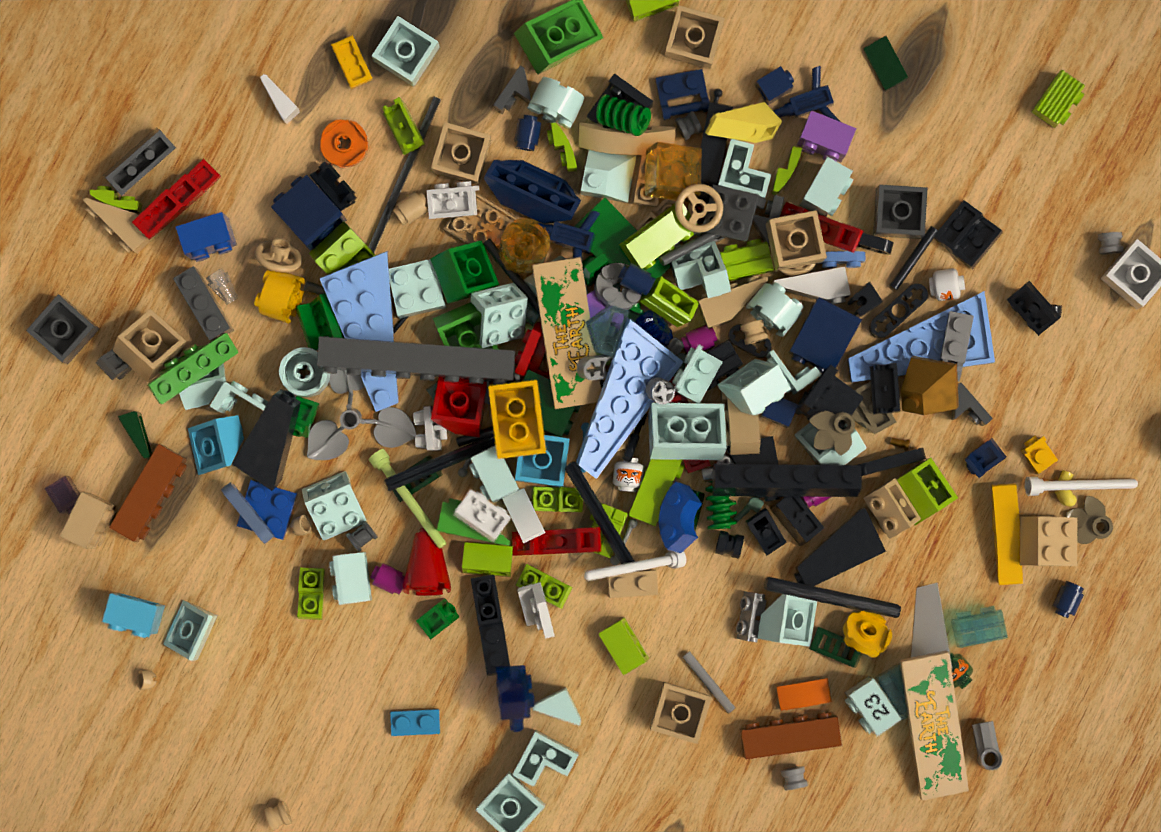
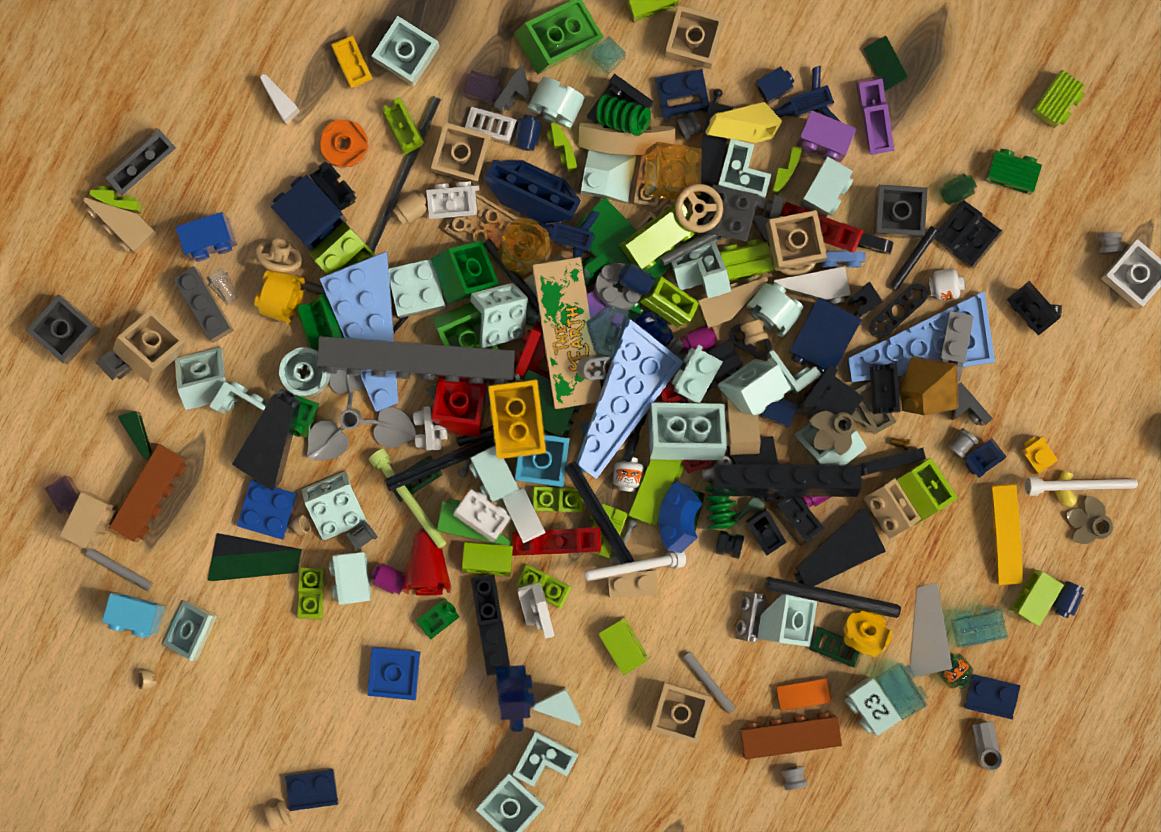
(119, 569): none -> light grey bar
(176, 199): red slope -> none
(191, 367): bright green bracket -> none
(215, 443): medium azure slope -> none
(247, 512): sand blue beam -> none
(249, 558): none -> dark green sticker
(311, 790): none -> dark blue plate
(394, 673): none -> blue plate
(415, 722): dark azure plate -> none
(482, 88): none -> brick
(511, 124): none -> white slope
(608, 55): none -> clear light blue brick
(664, 394): light grey wheel -> none
(875, 115): none -> medium lavender slope
(934, 725): tan tile -> none
(958, 189): none -> clear green brick
(962, 444): none -> light grey bush
(992, 696): none -> dark blue plate
(1013, 171): none -> green brick
(1036, 597): none -> lime hinge
(1048, 541): tan brick -> none

